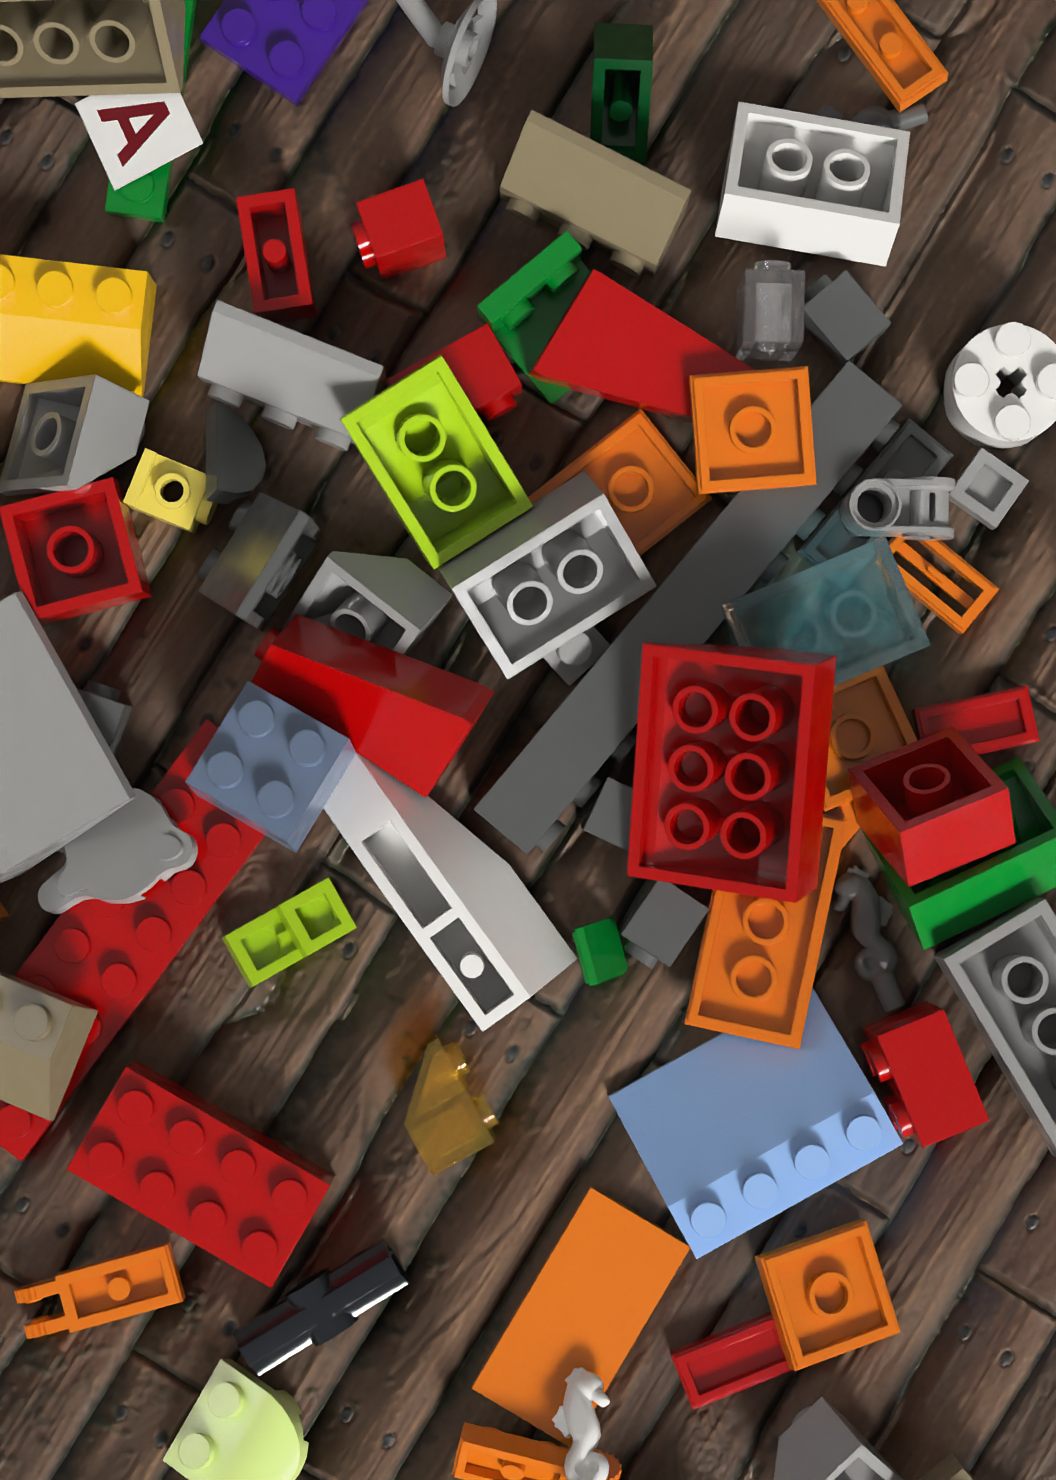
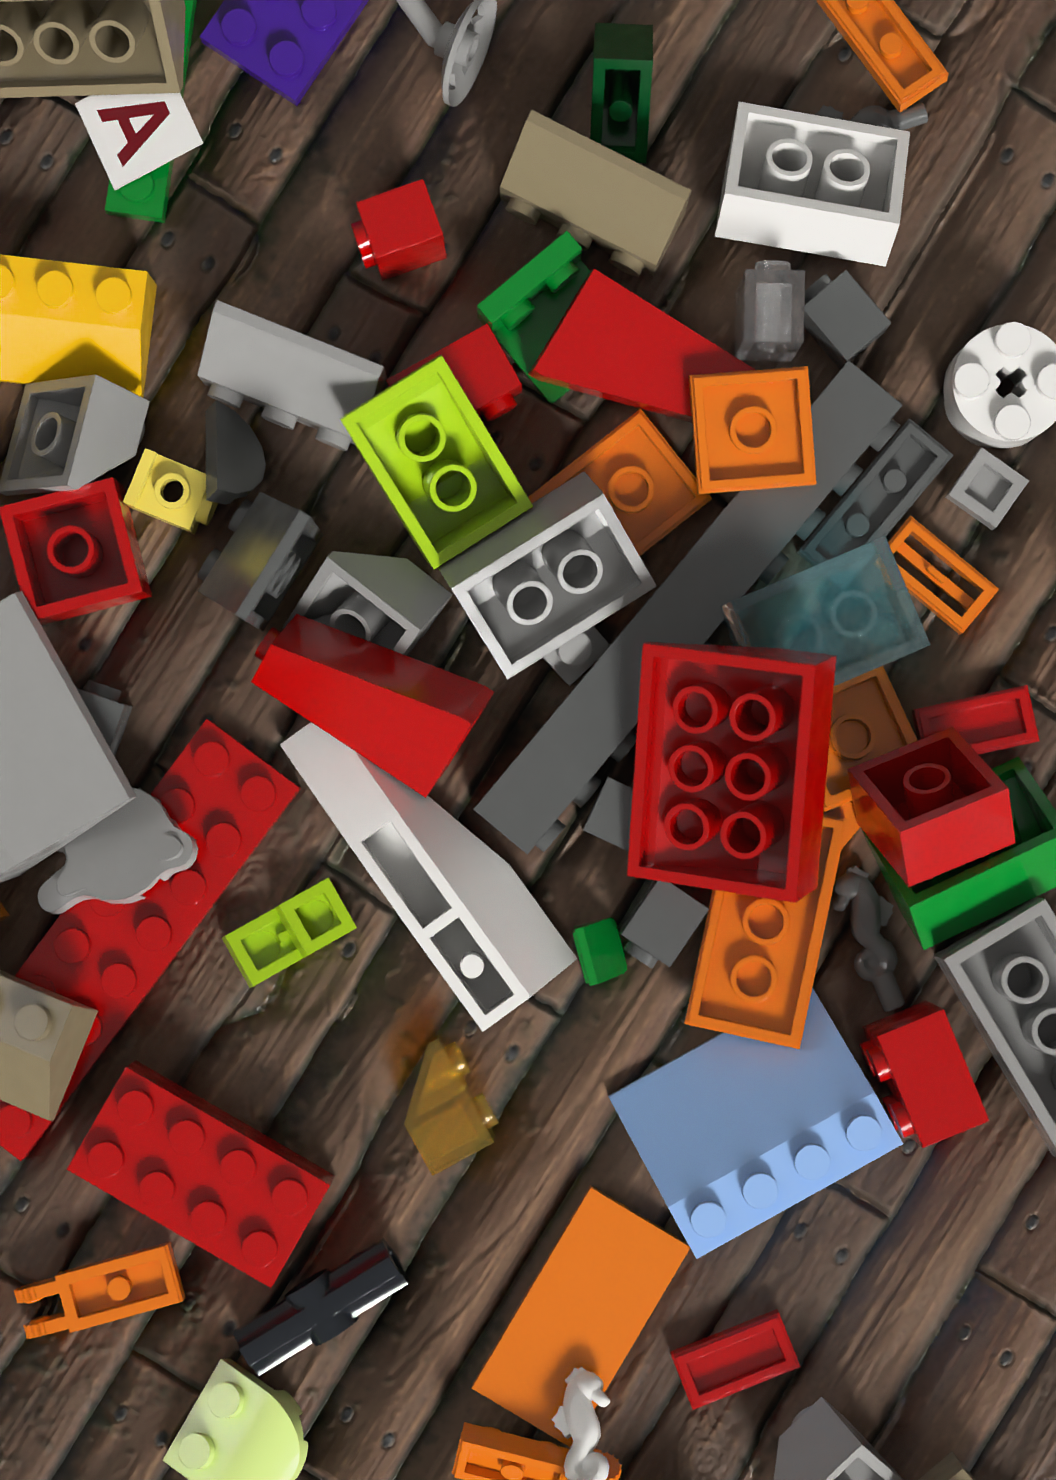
(271, 766): sand blue brick -> none
(276, 256): red brick -> none
(827, 1294): orange tile -> none
(912, 508): light grey piece -> none

